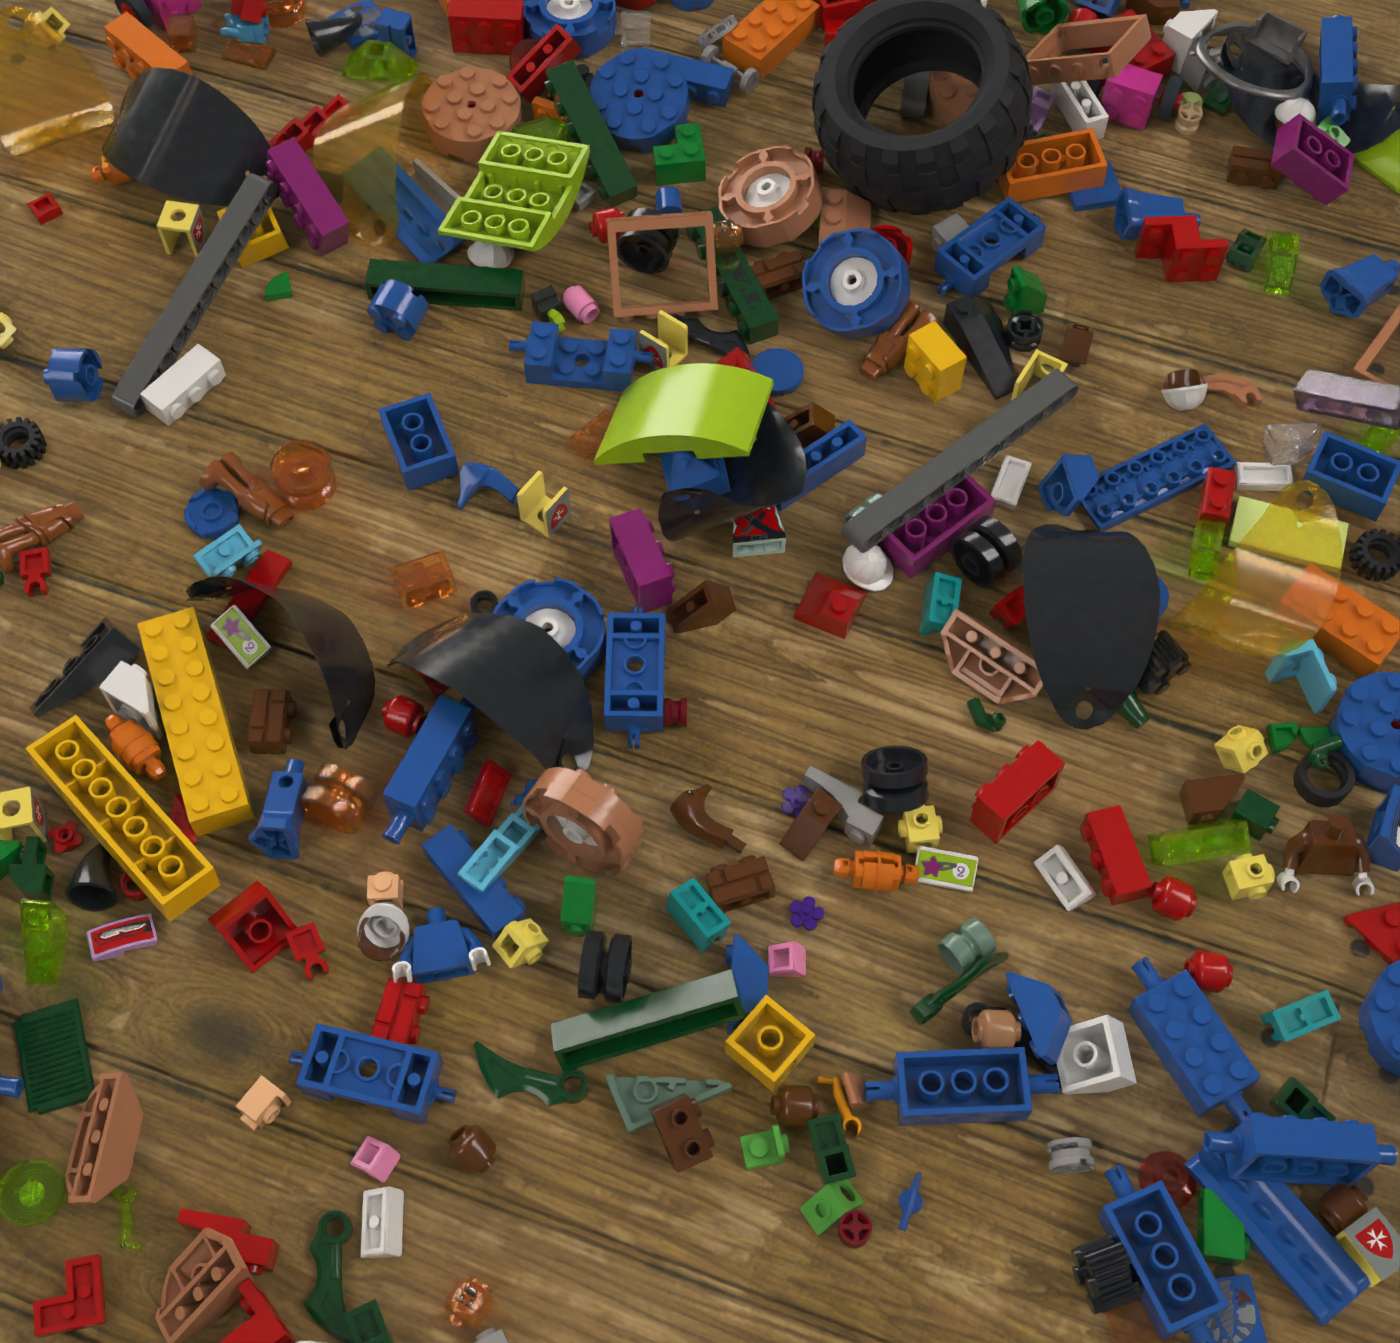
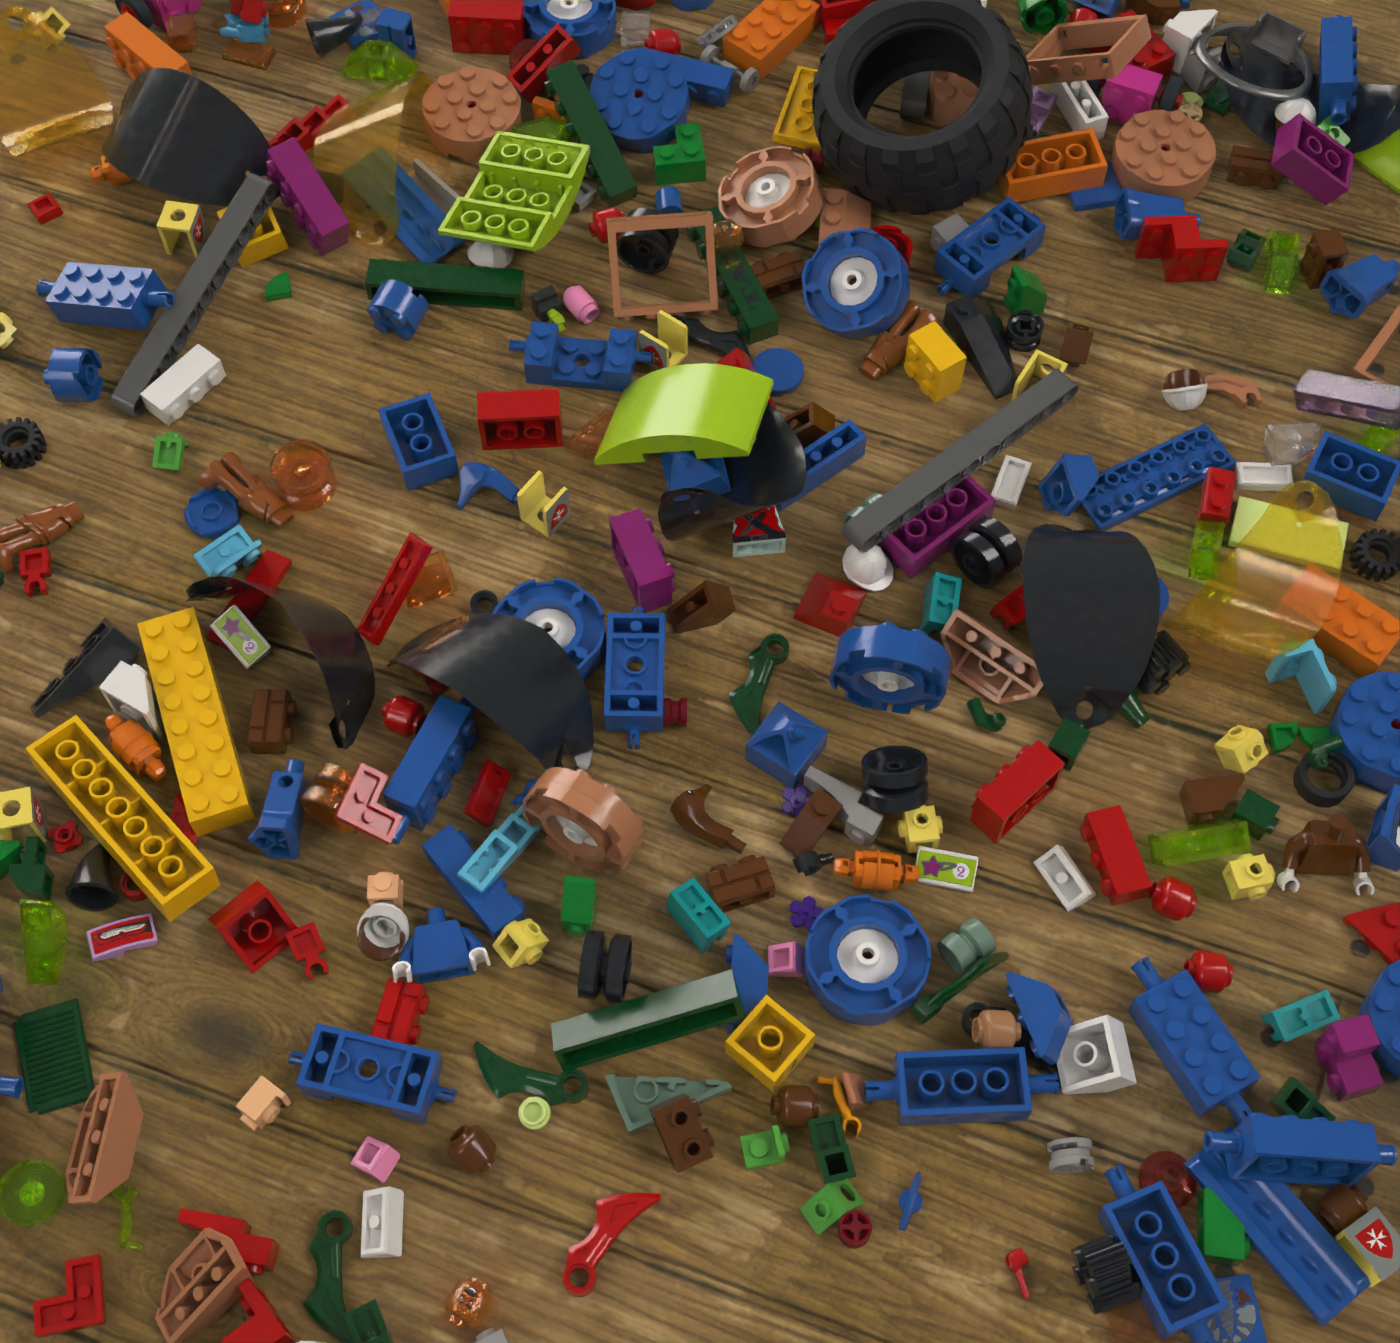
(106, 295): none -> blue brick
(169, 451): none -> bright green bracket
(360, 808): none -> plate
(394, 589): none -> red tile
(520, 419): none -> red brick
(534, 1113): none -> yellowish green plate
(613, 1216): none -> red piece
(664, 41): none -> red head
(749, 696): none -> dark green piece
(786, 745): none -> blue piece
(796, 119): none -> yellow piece
(811, 862): none -> black piece
(866, 960): none -> blue piece
(891, 667): none -> blue piece
(1015, 1261): none -> red hand
(1069, 742): none -> dark green brick
(1163, 154): none -> nougat piece
(1322, 254): none -> reddish brown brick
(1347, 1057): none -> magenta brick

